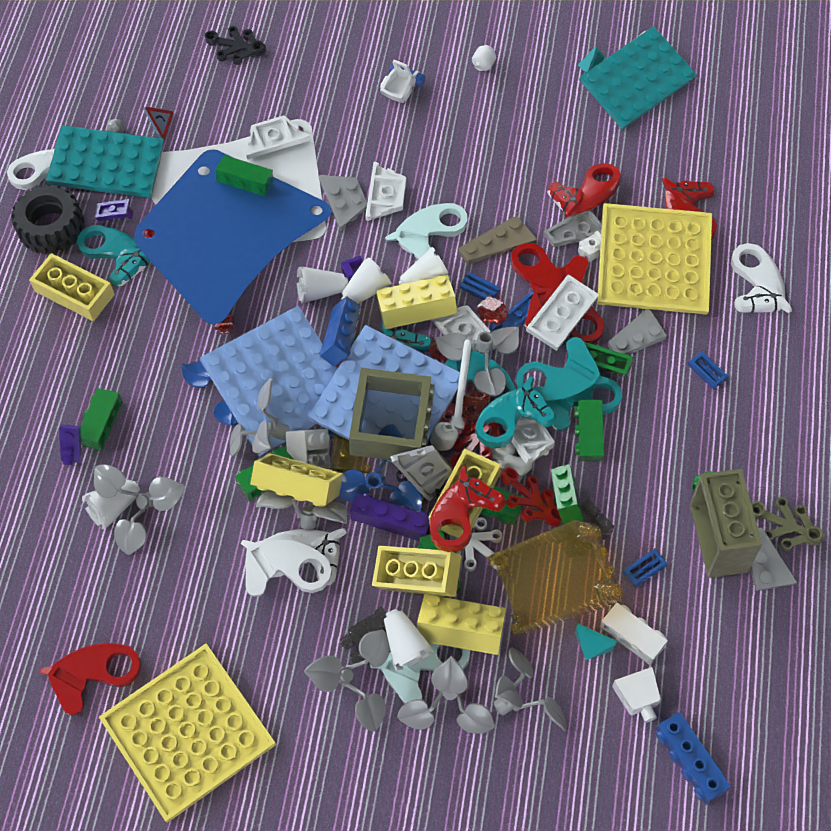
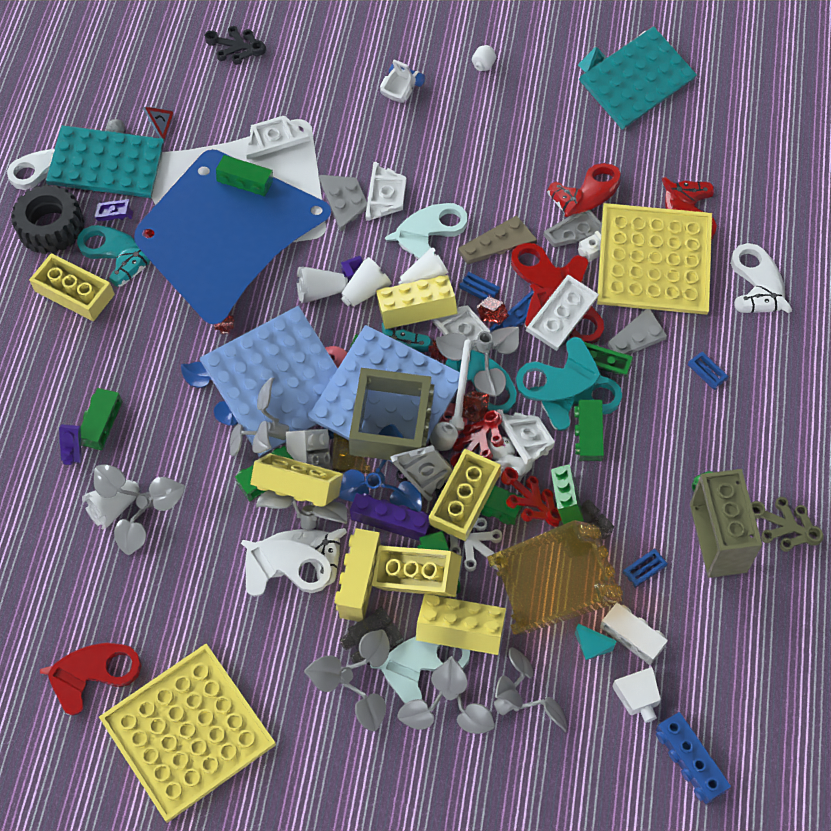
(340, 331): blue brick -> none
(358, 575): none -> light yellow brick
(405, 640): white cone -> none
(454, 509): red animal -> none
(508, 410): teal animal -> none
(769, 568): light grey wing -> none

